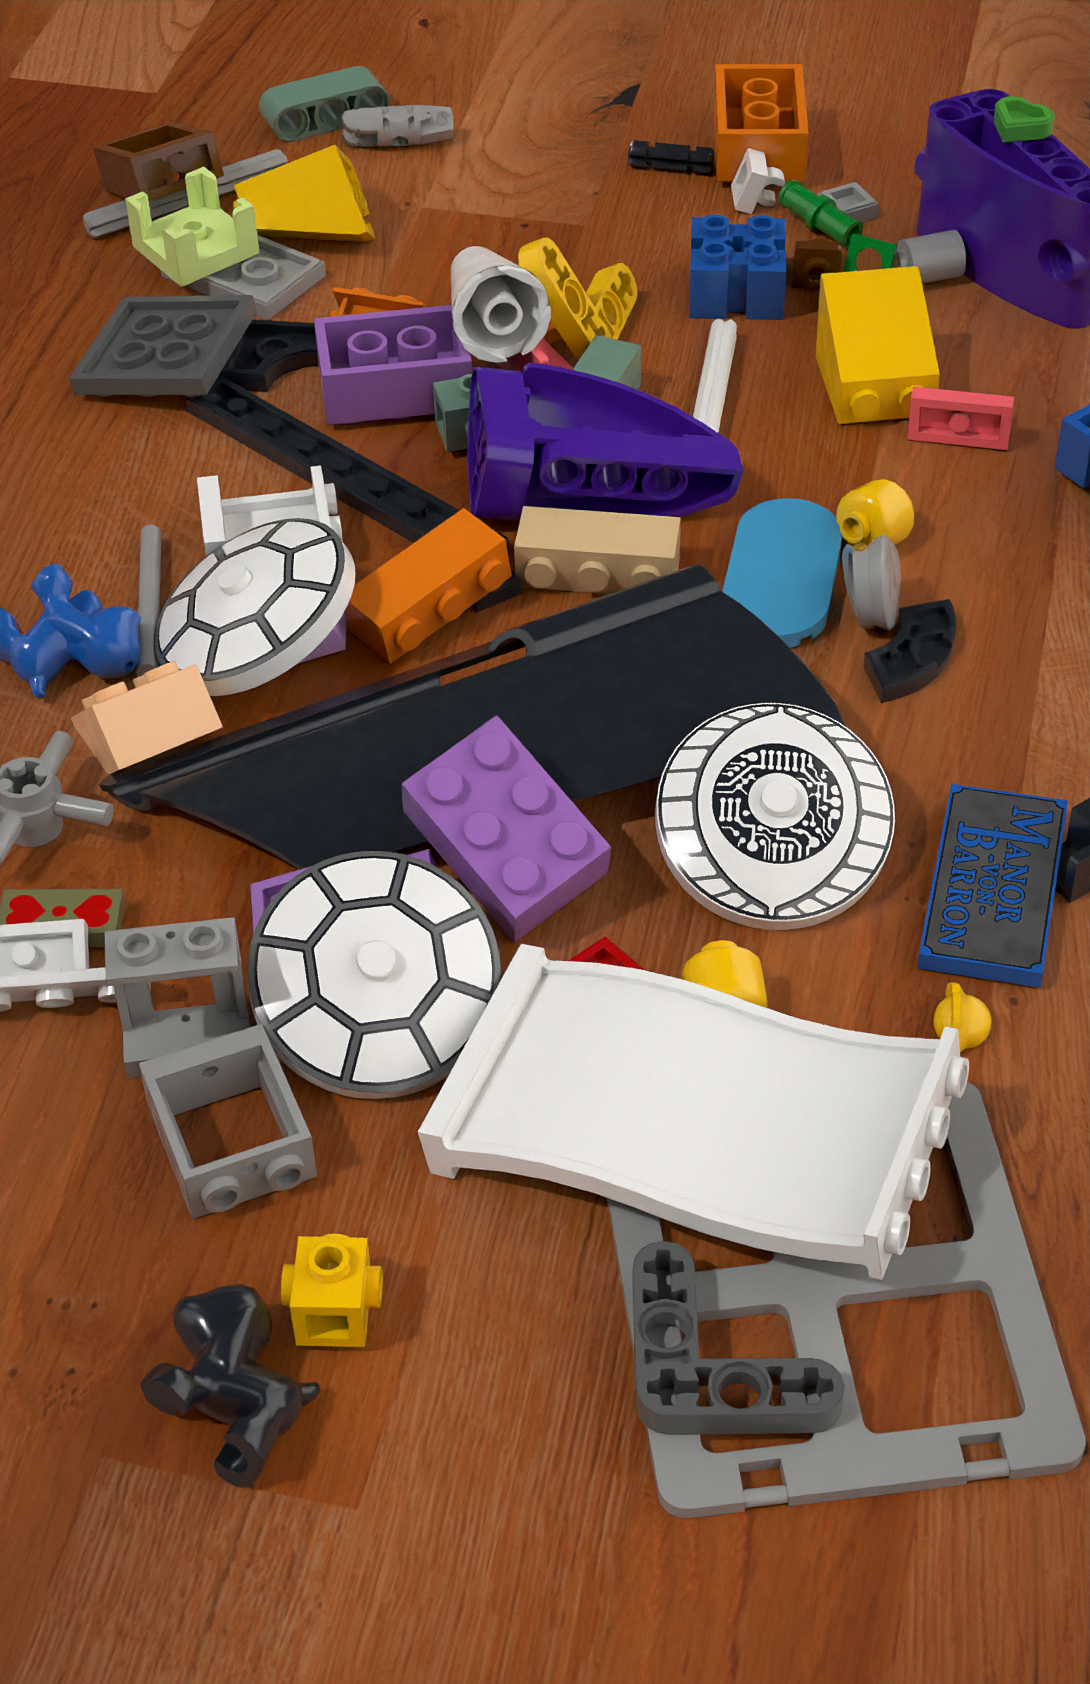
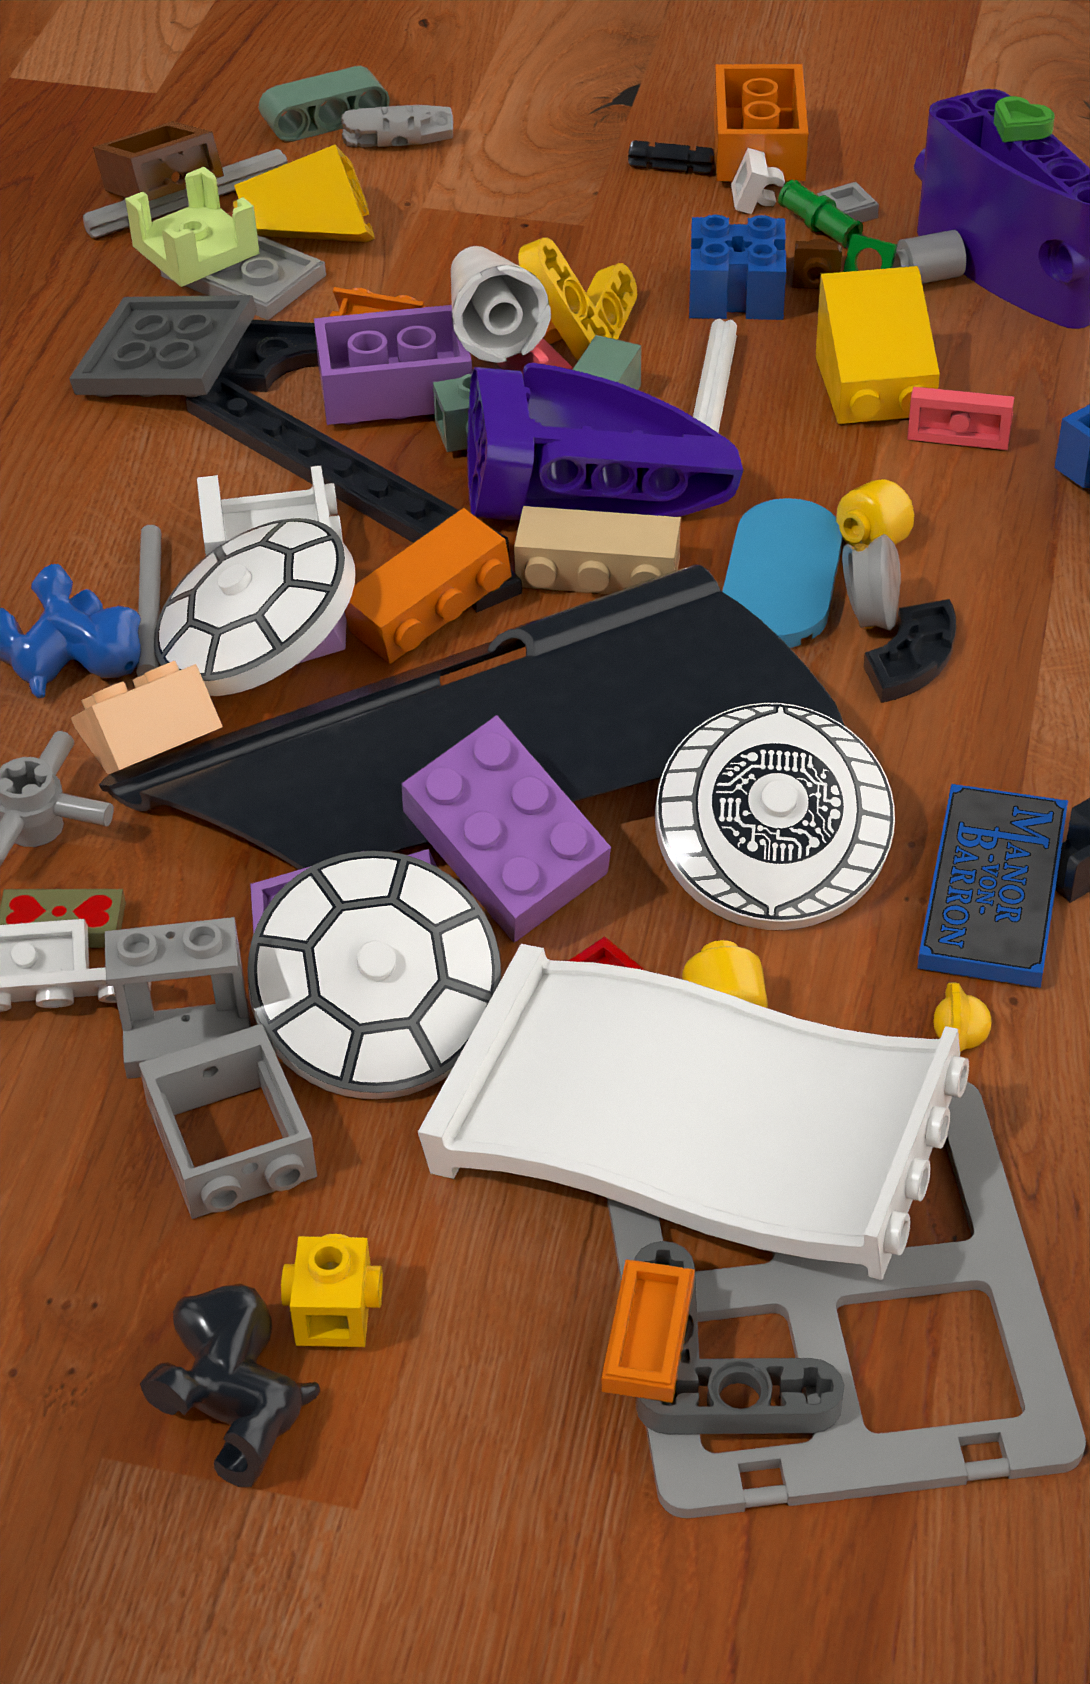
(648, 1331): none -> orange tile

